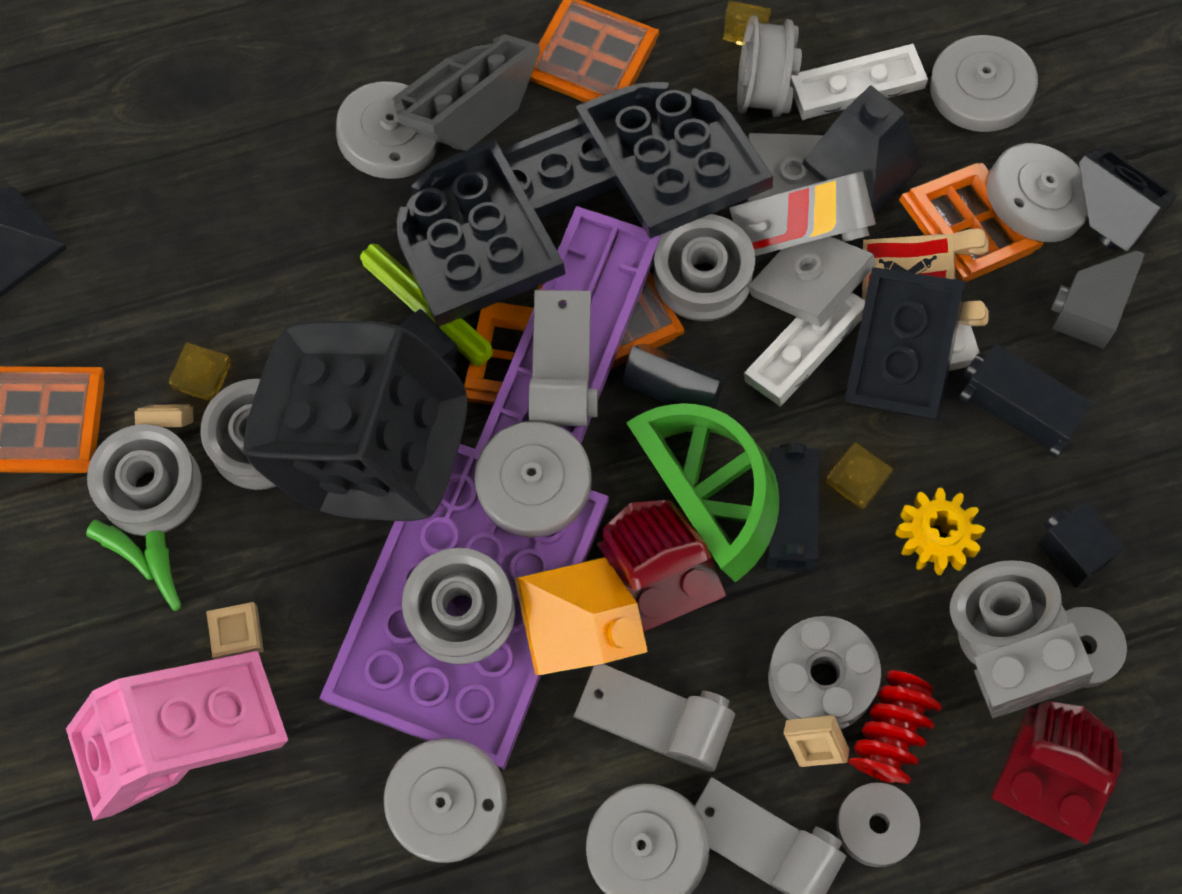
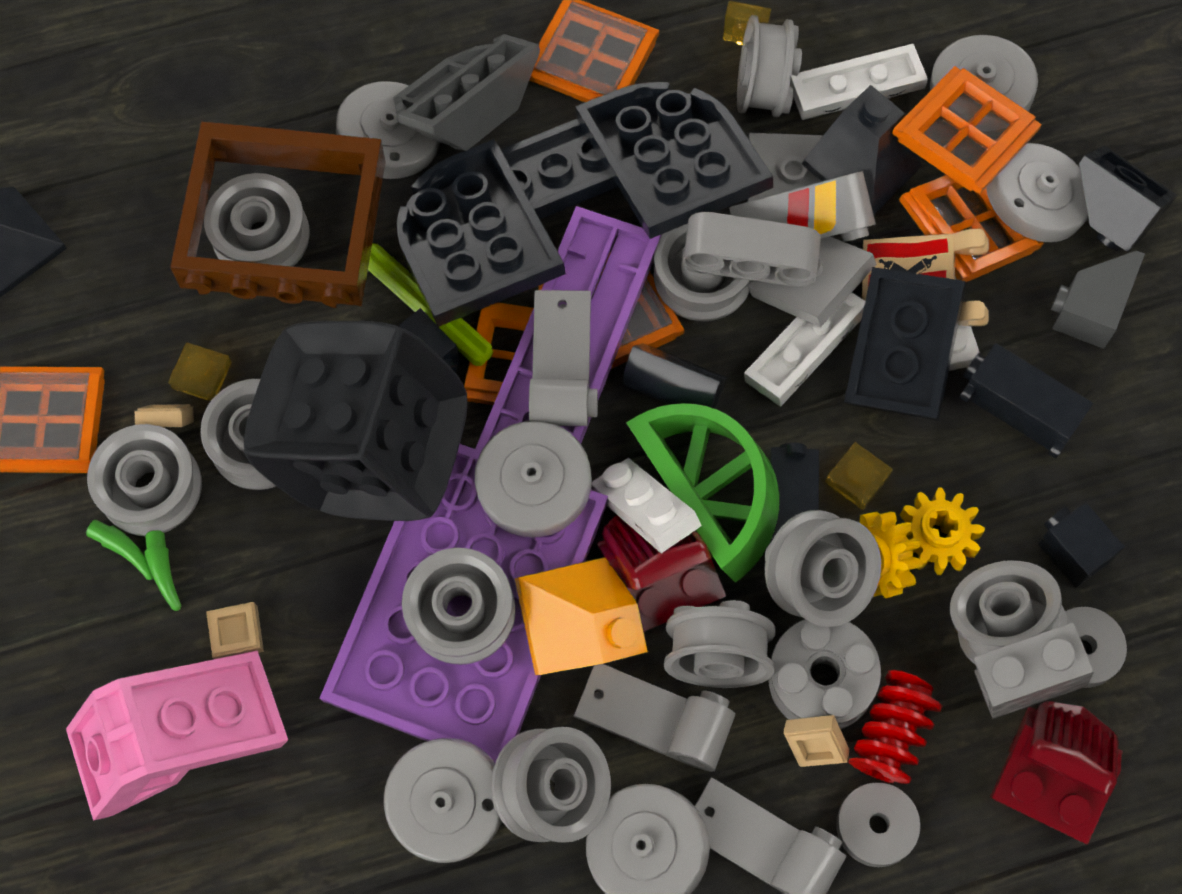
(254, 200): none -> light grey wheel
(283, 150): none -> reddish brown window
(523, 785): none -> light grey wheel
(646, 505): none -> white plate
(720, 645): none -> light grey wheel
(752, 249): none -> light grey beam
(823, 568): none -> light grey wheel
(895, 552): none -> yellow gear
(966, 129): none -> orange piece

